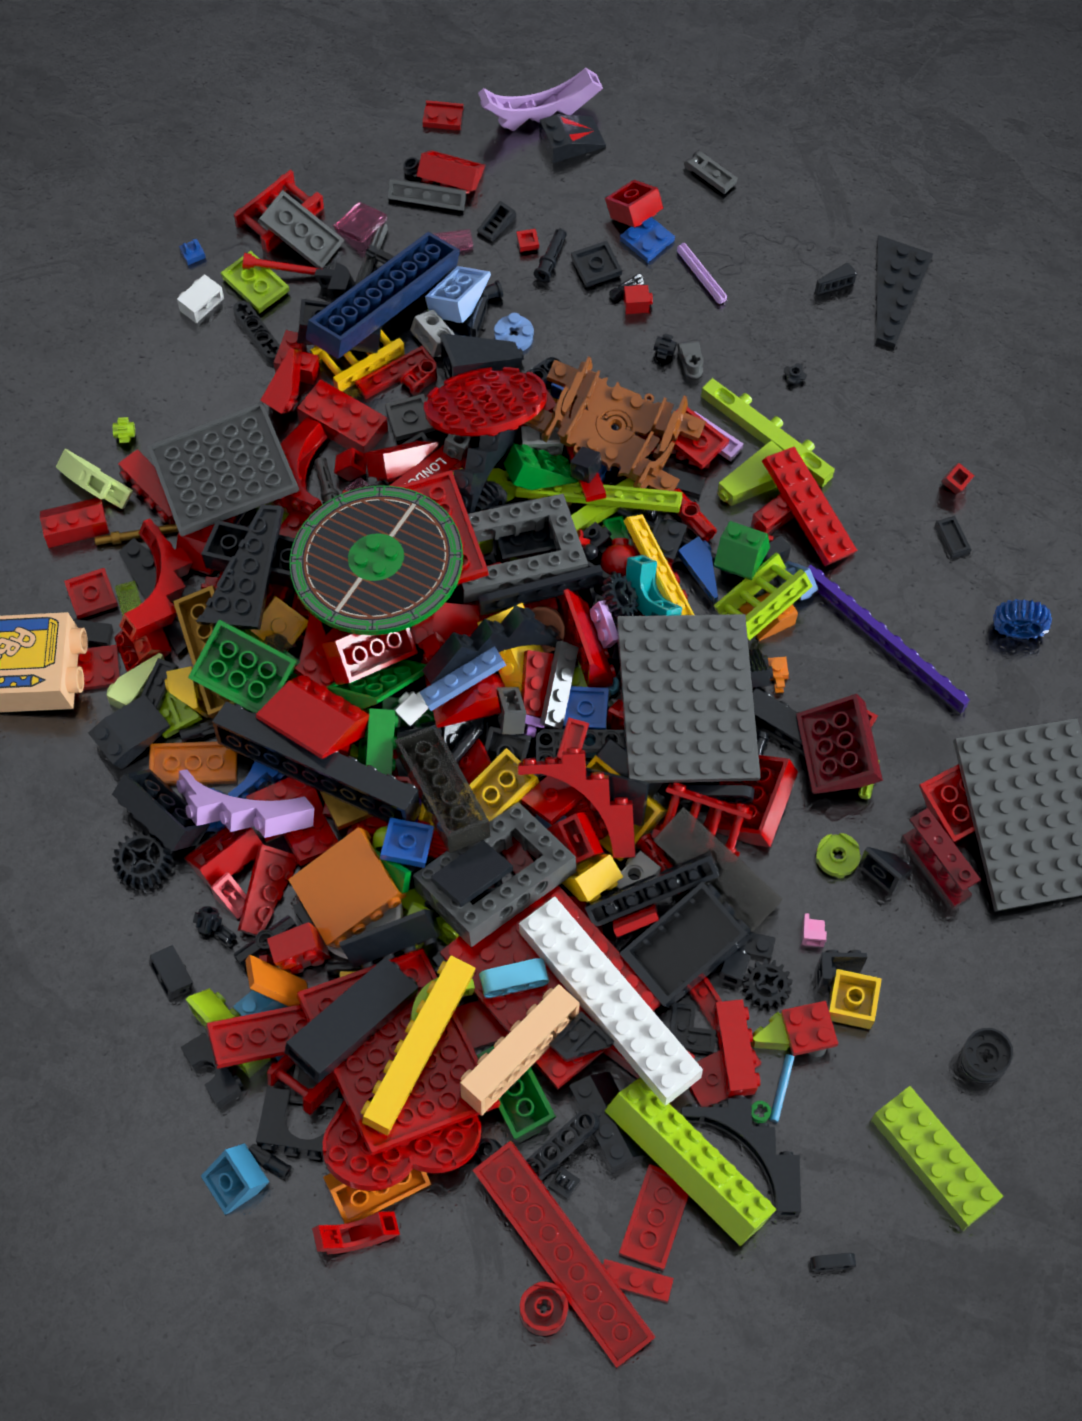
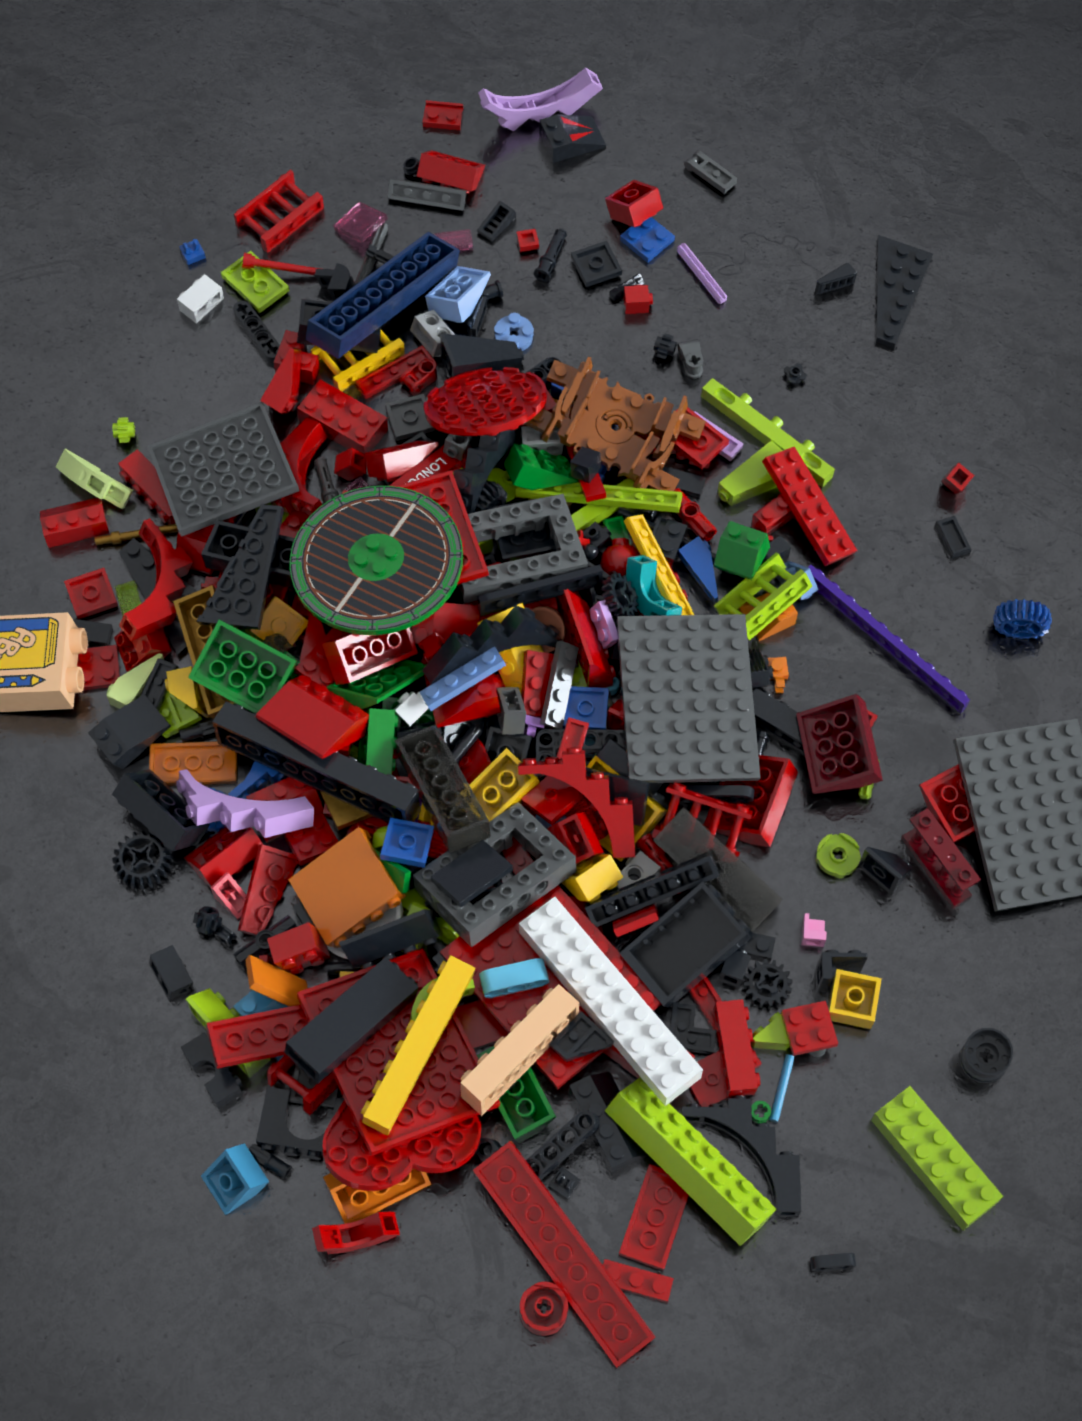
(301, 230): dark grey plate -> none

